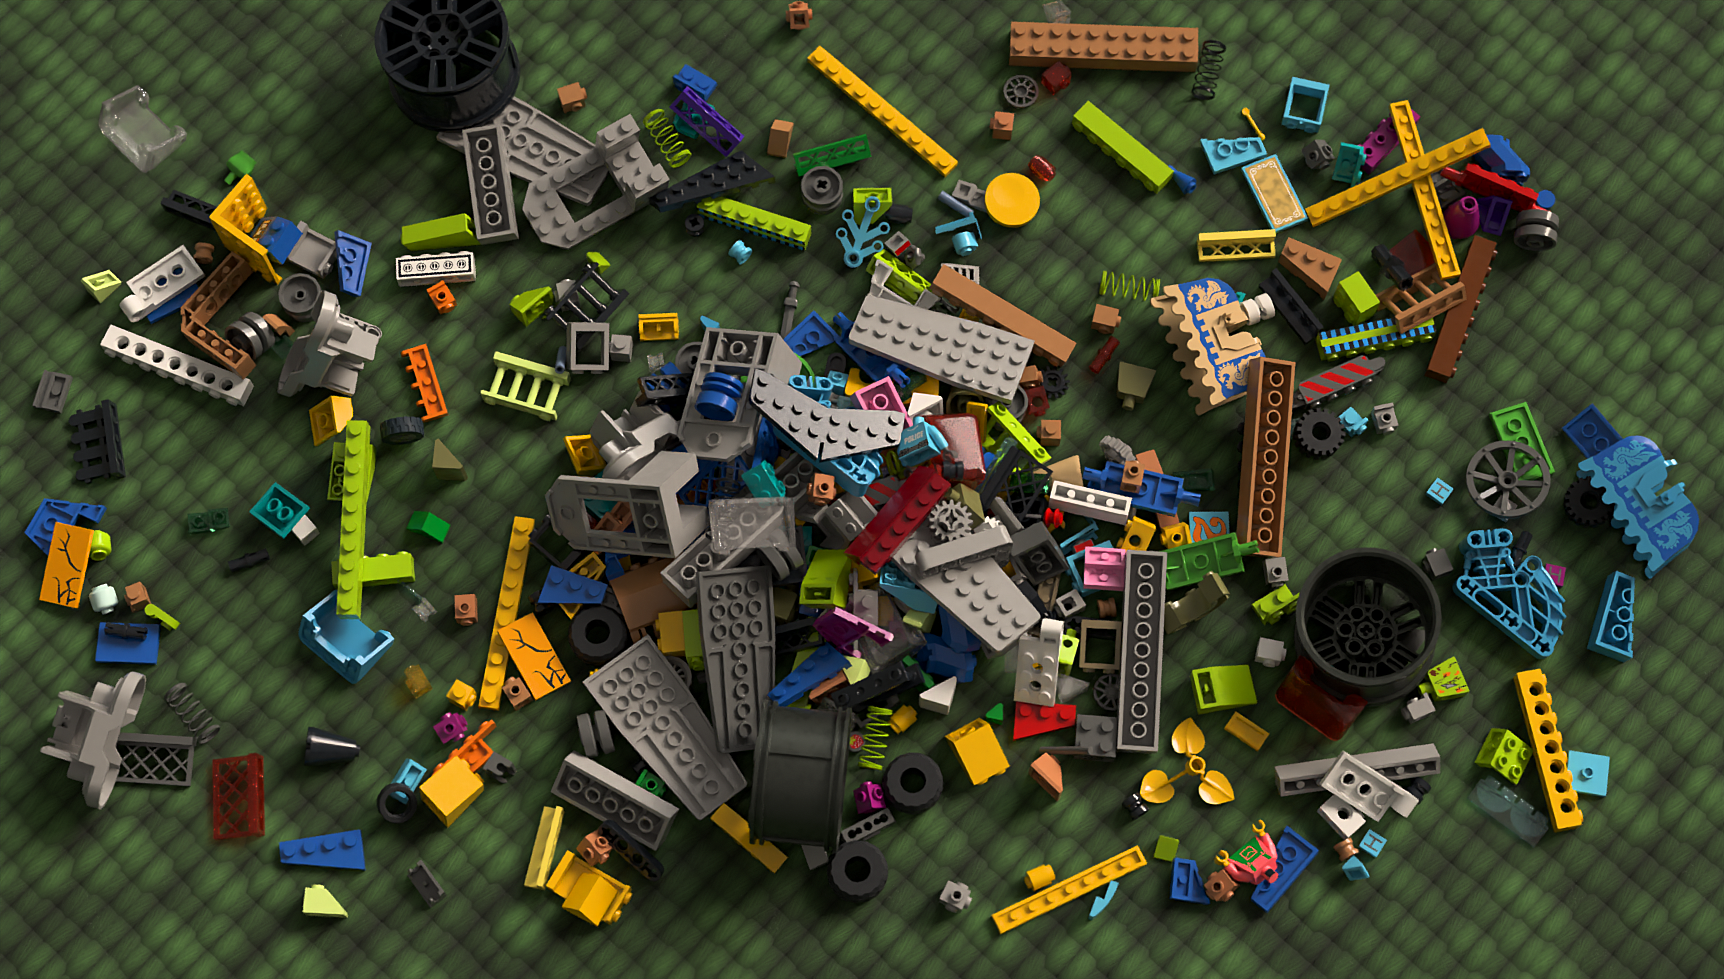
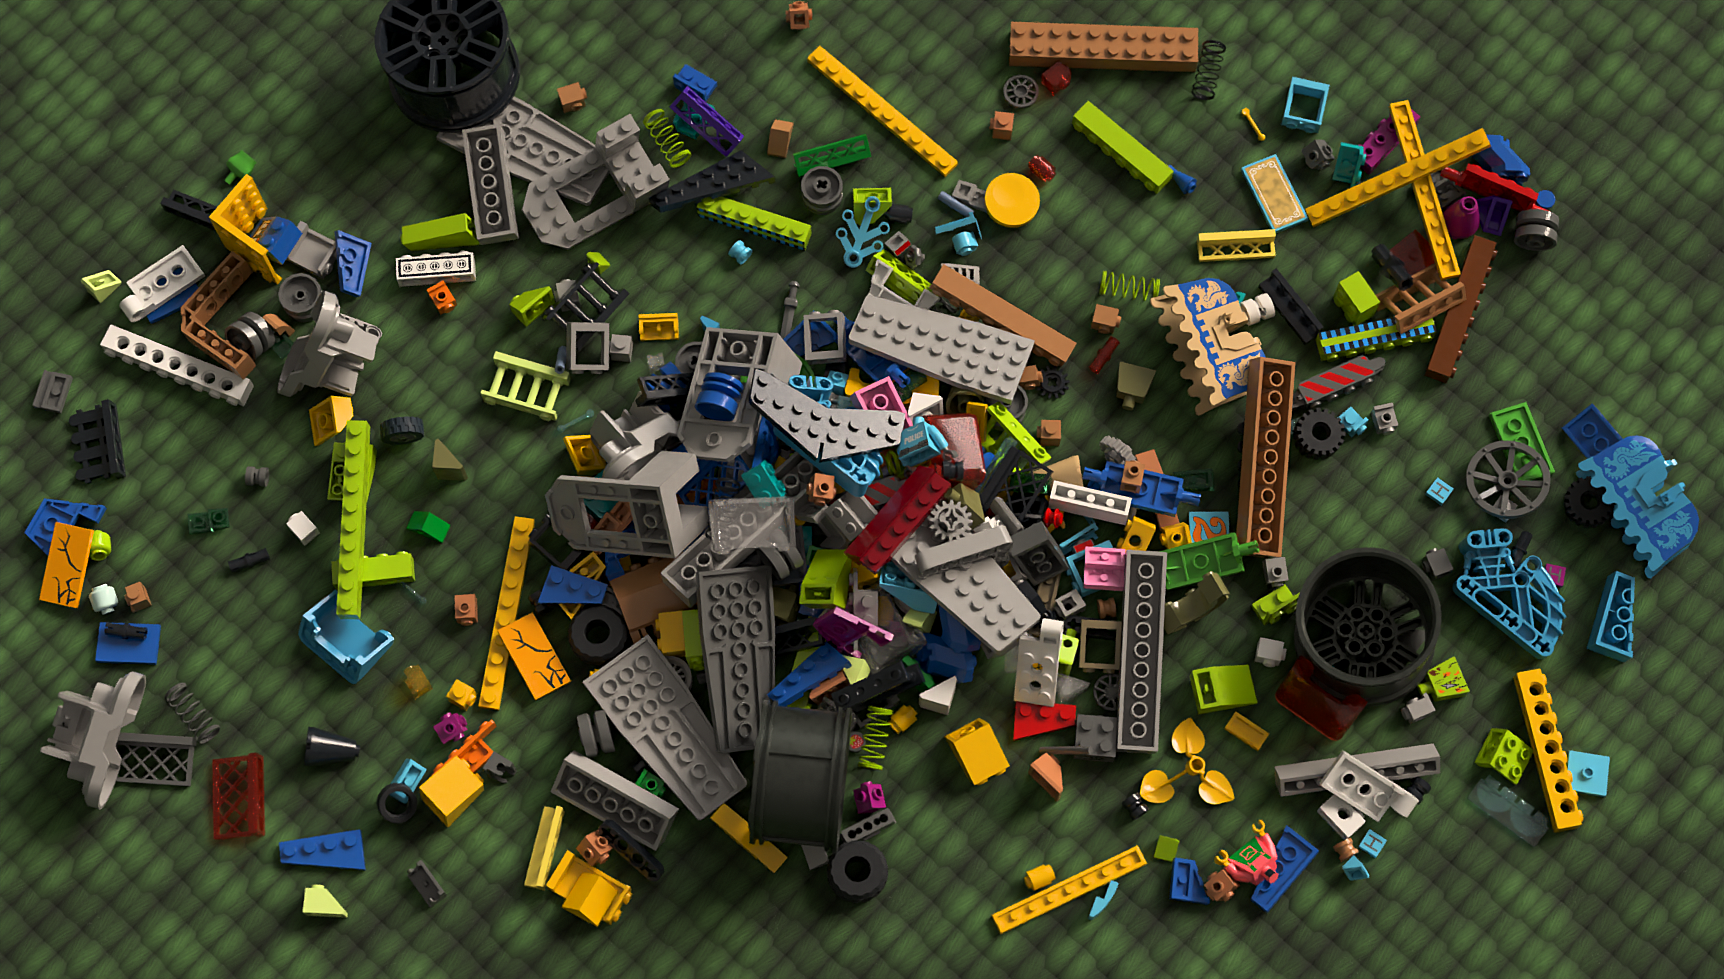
(138, 130): clear windscreen -> none
(167, 621): lime plate -> none
(203, 253): medium nougat wheel -> none
(257, 476): none -> dark grey wheel
(279, 510): teal slope -> none
(424, 610): clear wheel -> none
(426, 382): orange hinge -> none
(518, 699): medium nougat brick -> none
(590, 413): none -> clear light blue hinge
(696, 229): black wheel -> none
(825, 356): none -> light grey window
(912, 802): black tyre -> none
(951, 890): light grey brick -> none
(995, 715): green slope -> none
(1038, 392): clear red brick -> none
(1057, 12): clear slope -> none
(1229, 154): medium azure wing -> none
(1310, 265): medium nougat wedge -> none

